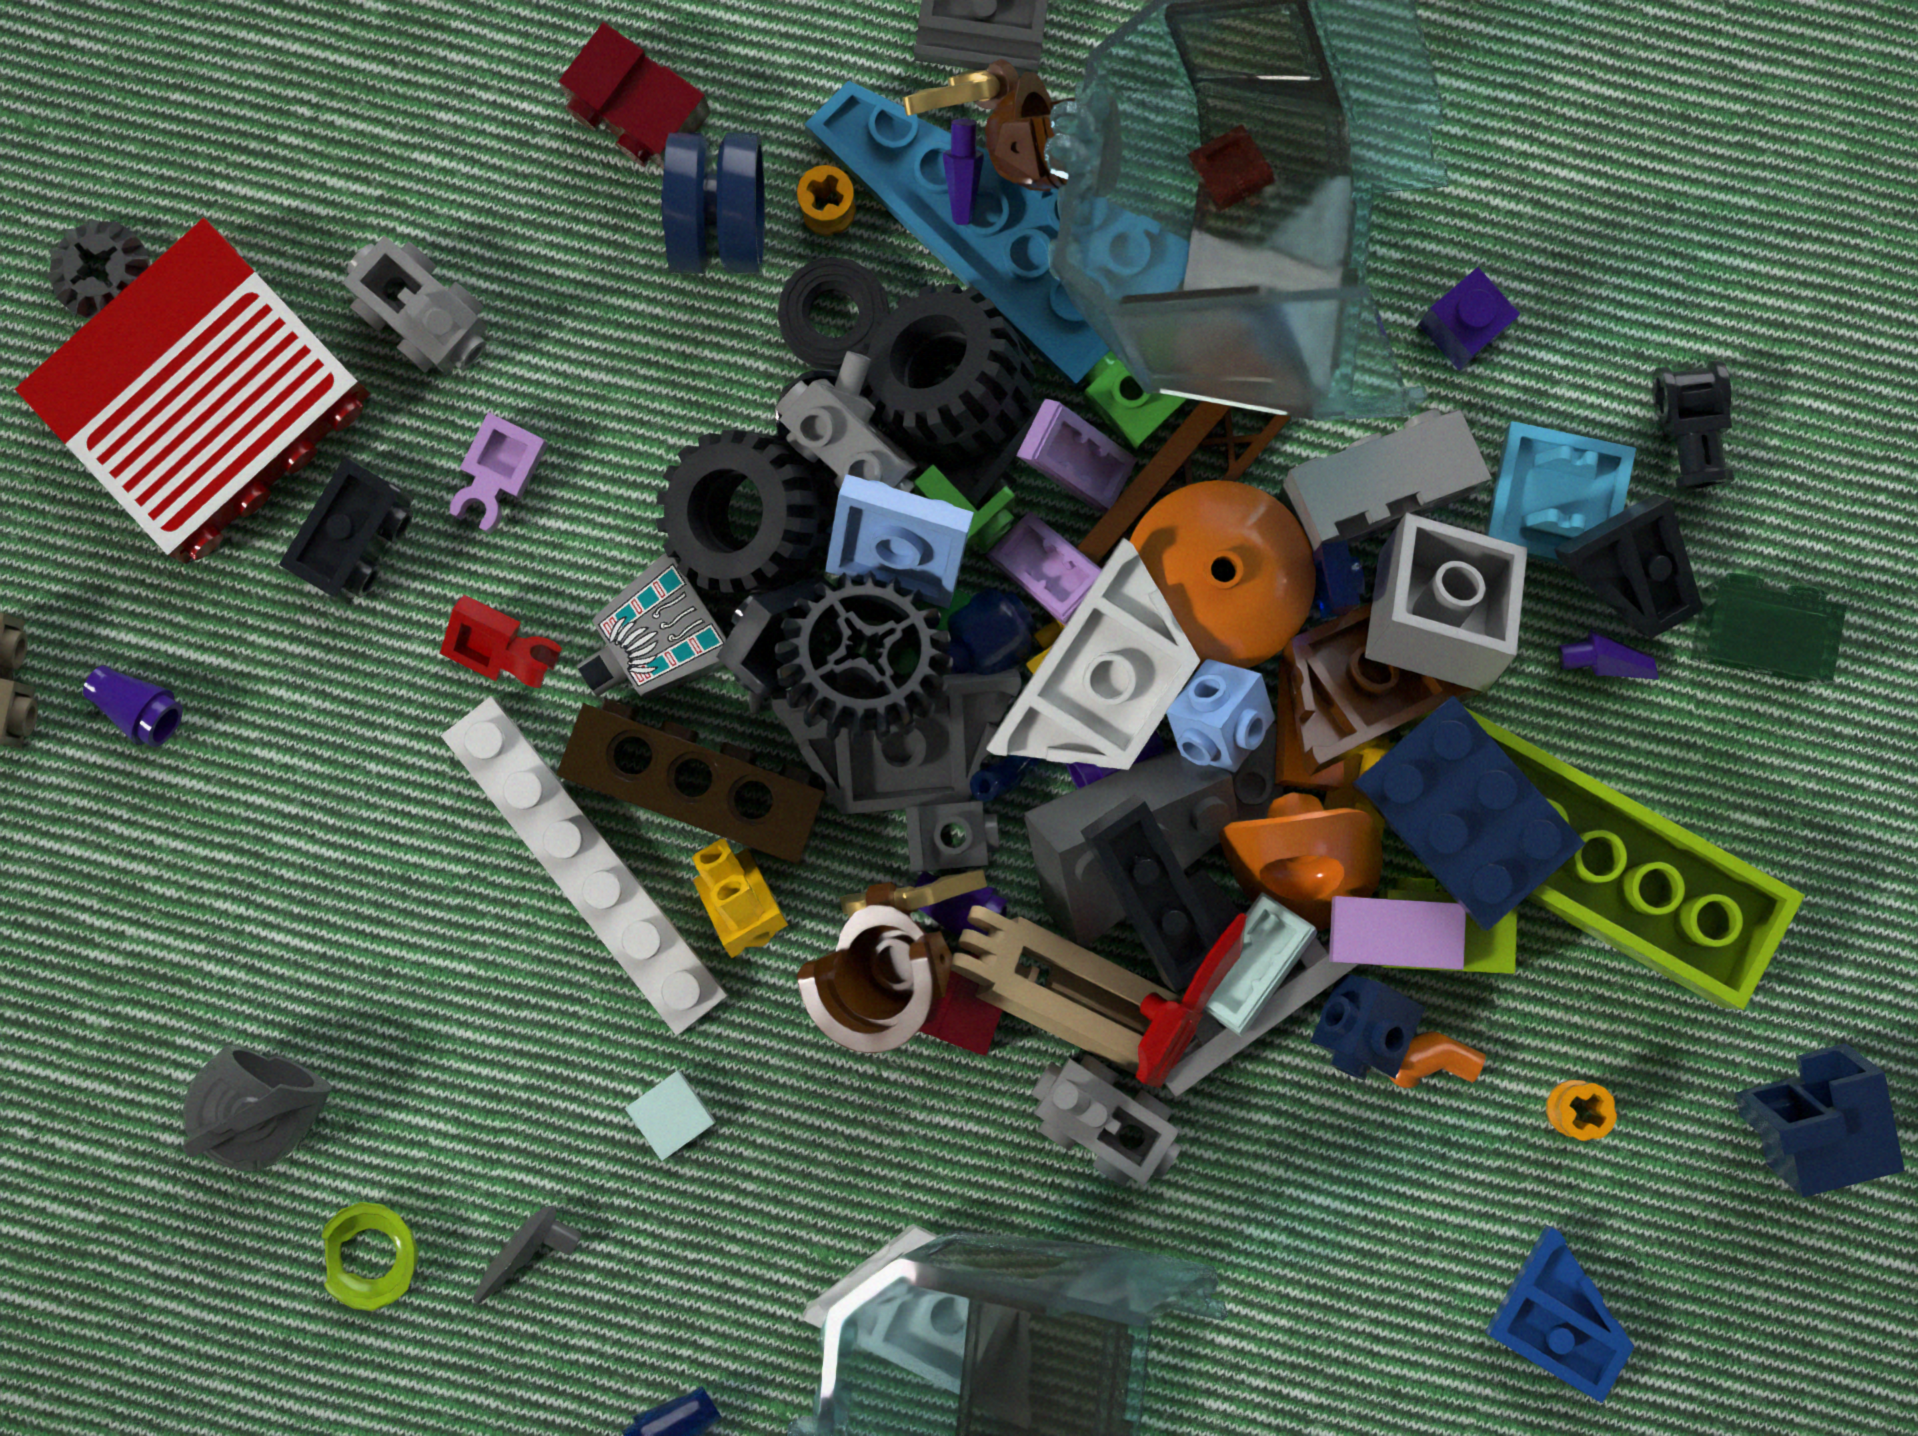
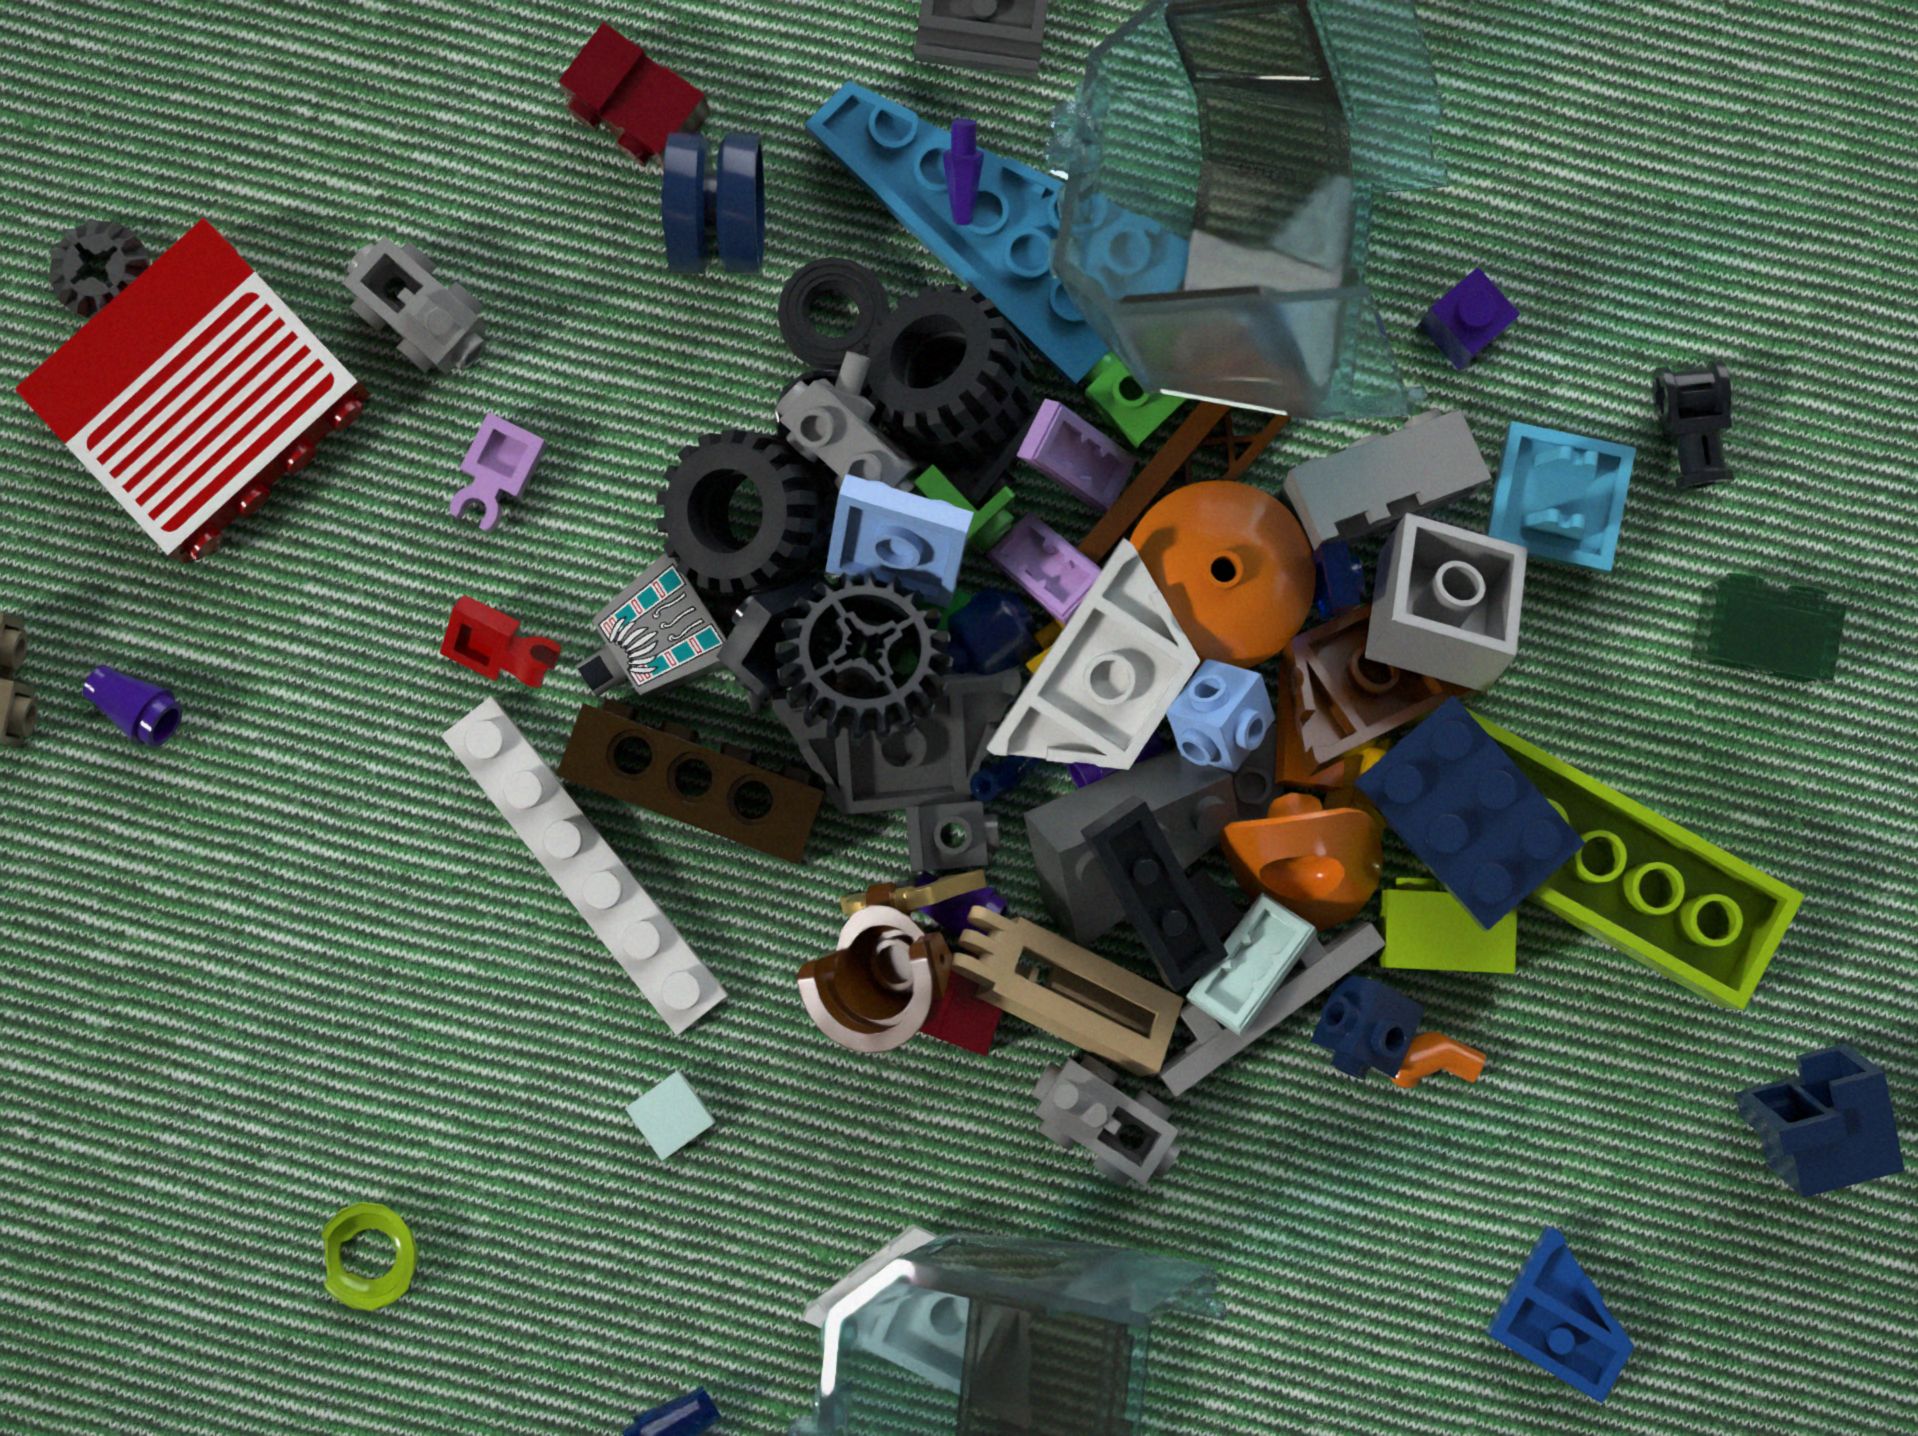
(250, 1108): dark grey helmet -> none
(349, 532): black bracket -> none
(523, 1244): dark grey bar -> none
(736, 897): yellow hips -> none
(820, 182): light orange bush -> none
(1017, 125): reddish brown helmet -> none
(1176, 1023): red piece -> none
(1231, 168): clear red tile -> none
(1397, 933): lavender tile -> none
(1599, 1103): light orange bush -> none
(1607, 657): dark purple bar -> none
(1638, 566): black wing -> none

